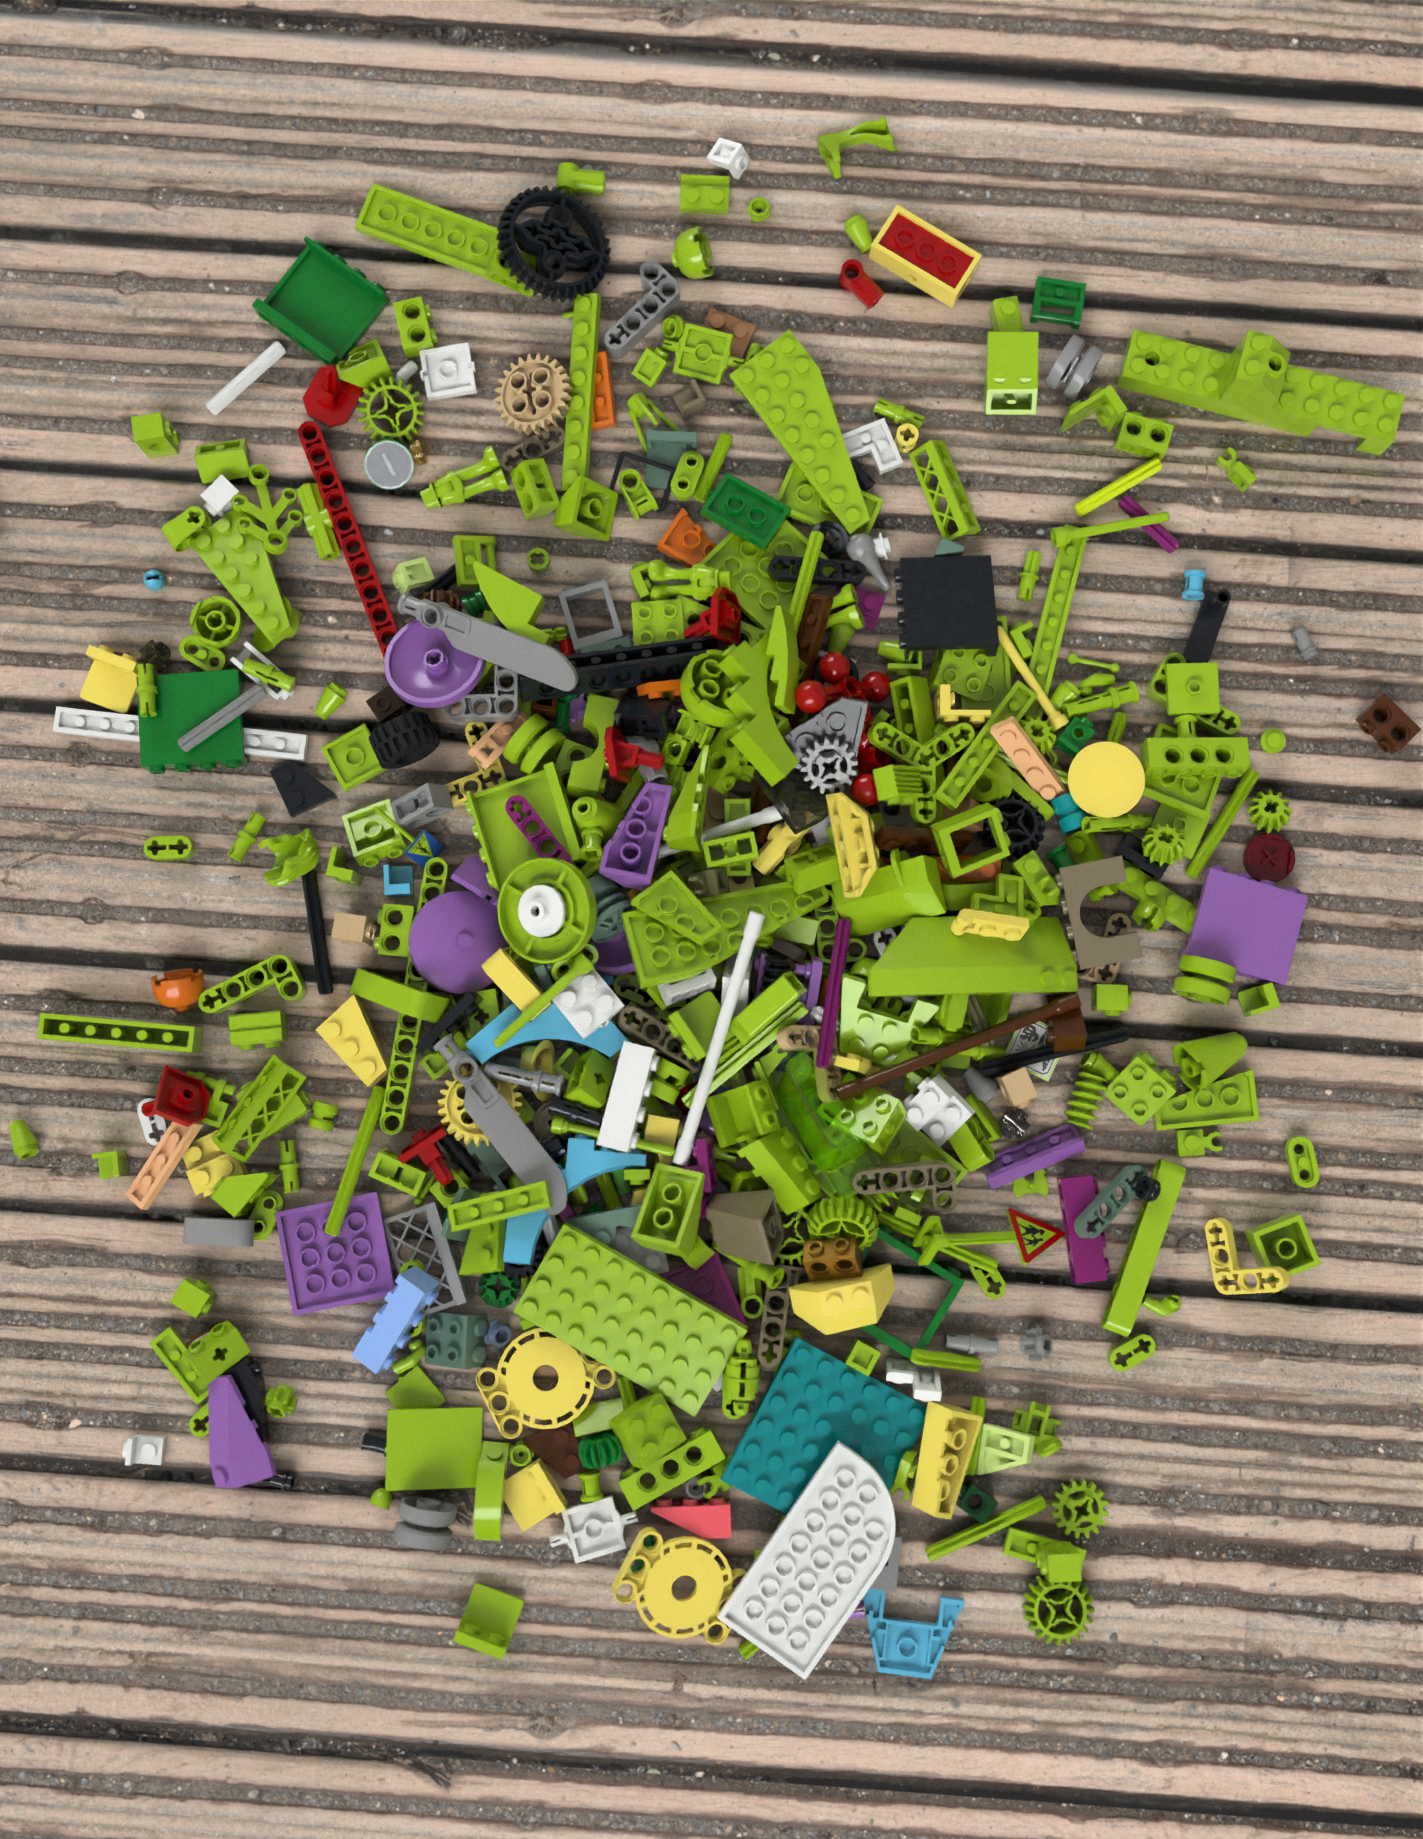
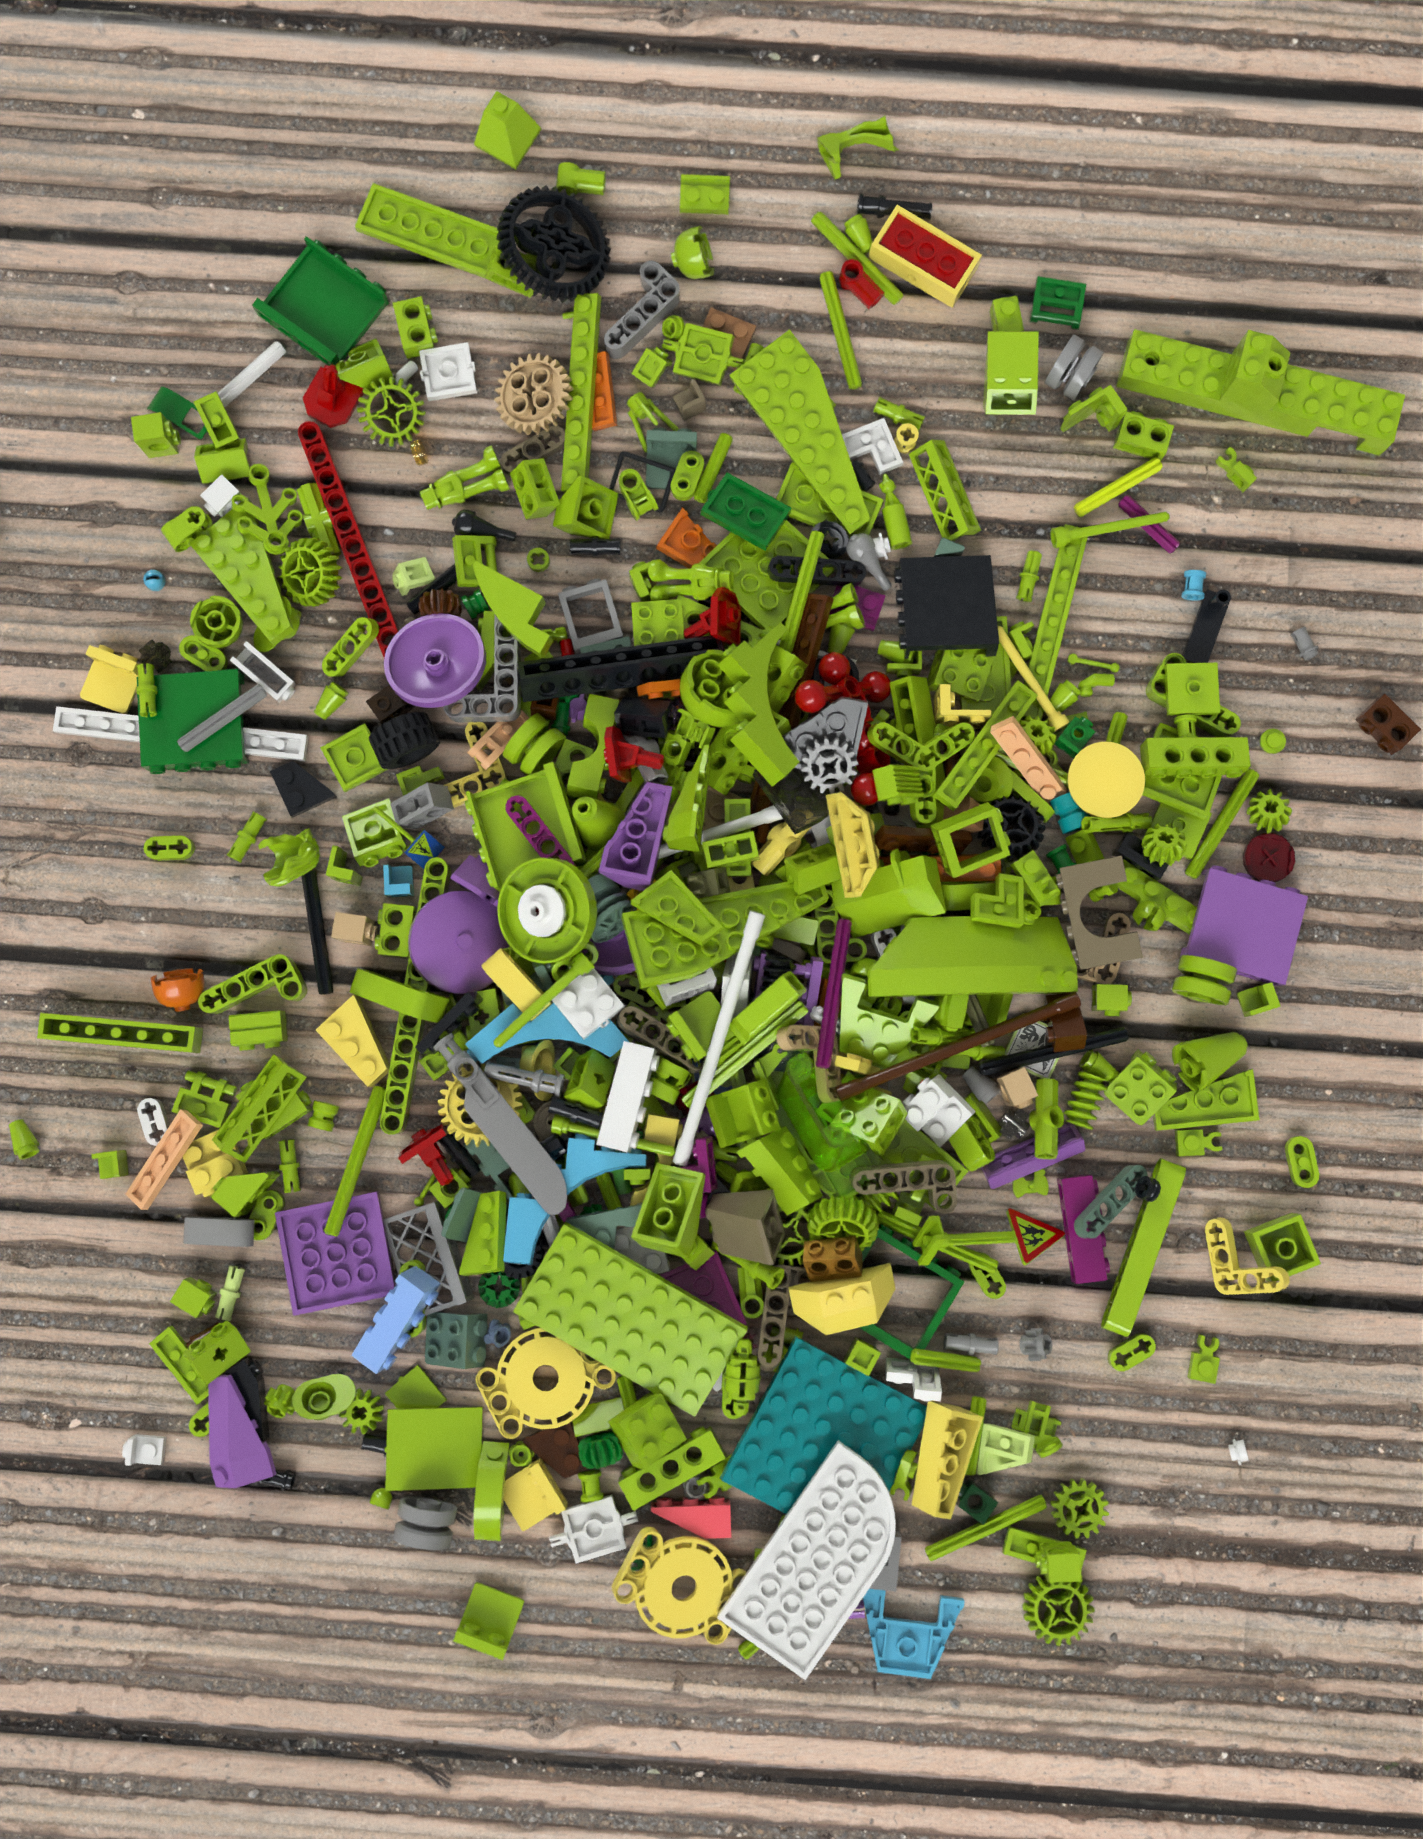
(174, 408): none -> green piece
(179, 1098): red piece -> none
(216, 419): none -> lime slope
(230, 1292): none -> yellowish green pin
(268, 674): lime pin -> none
(303, 558): none -> lime gear
(324, 1396): none -> lime piece
(339, 650): none -> lime beam
(362, 1420): none -> lime gear
(388, 463): tile -> none
(406, 1177): lime brick -> none
(412, 1359): lime arm -> none
(415, 777): none -> lime plate
(469, 523): none -> black piece
(493, 643): light grey piece -> none
(500, 1206): lime plate -> none
(506, 130): none -> lime slope
(592, 841): lime bush -> none
(595, 546): none -> black pin
(729, 156): white bracket -> none
(759, 203): lime plate -> none
(784, 652): lime slope -> none
(840, 330): none -> lime axle
(850, 251): none -> lime axle
(881, 206): none -> black pin
(894, 517): none -> lime wheel
(990, 924): light yellow plate -> none
(1046, 1119): none -> lime piece
(1110, 698): lime pin -> none
(1163, 1306): lime arm -> none
(1204, 1365): none -> lime plate
(1238, 1451): none -> white plate

